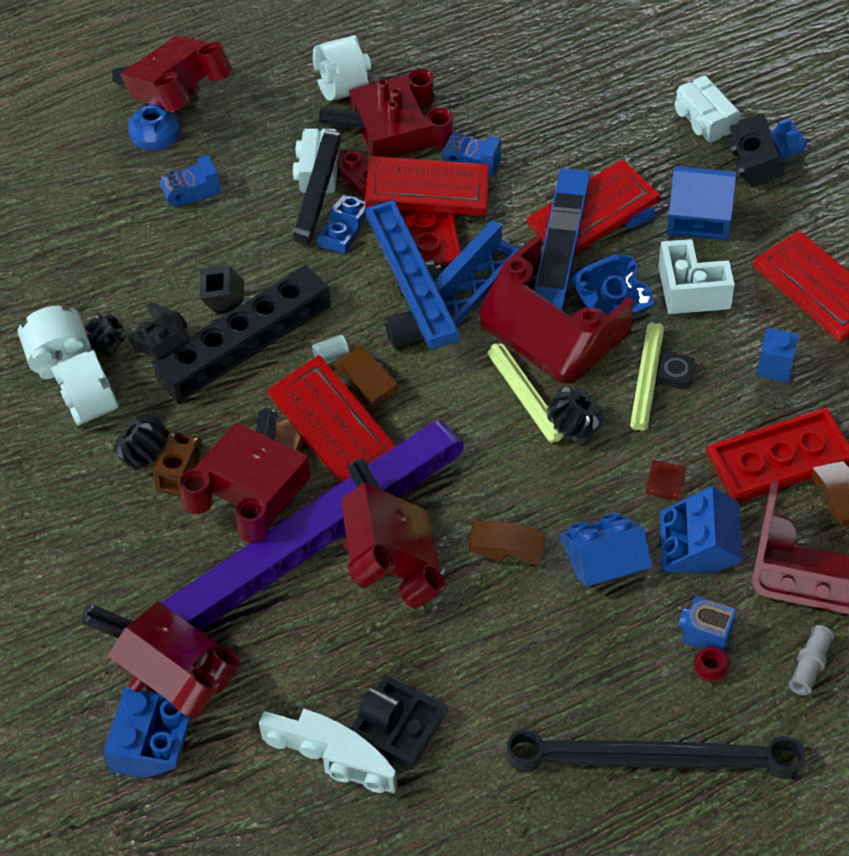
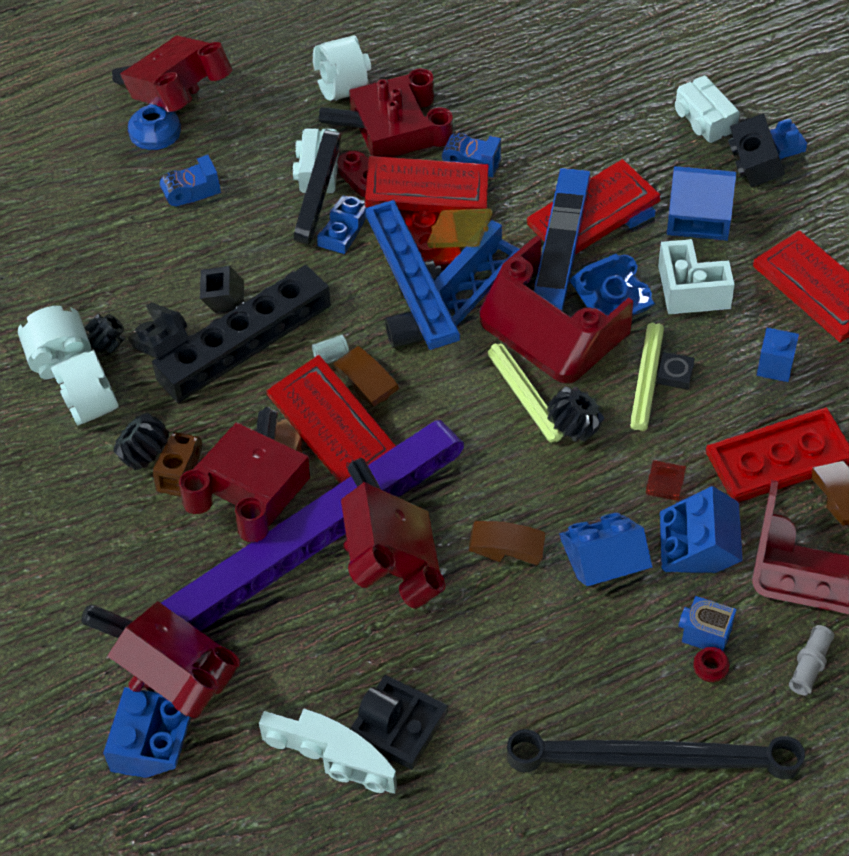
(460, 228): none -> clear yellow piece

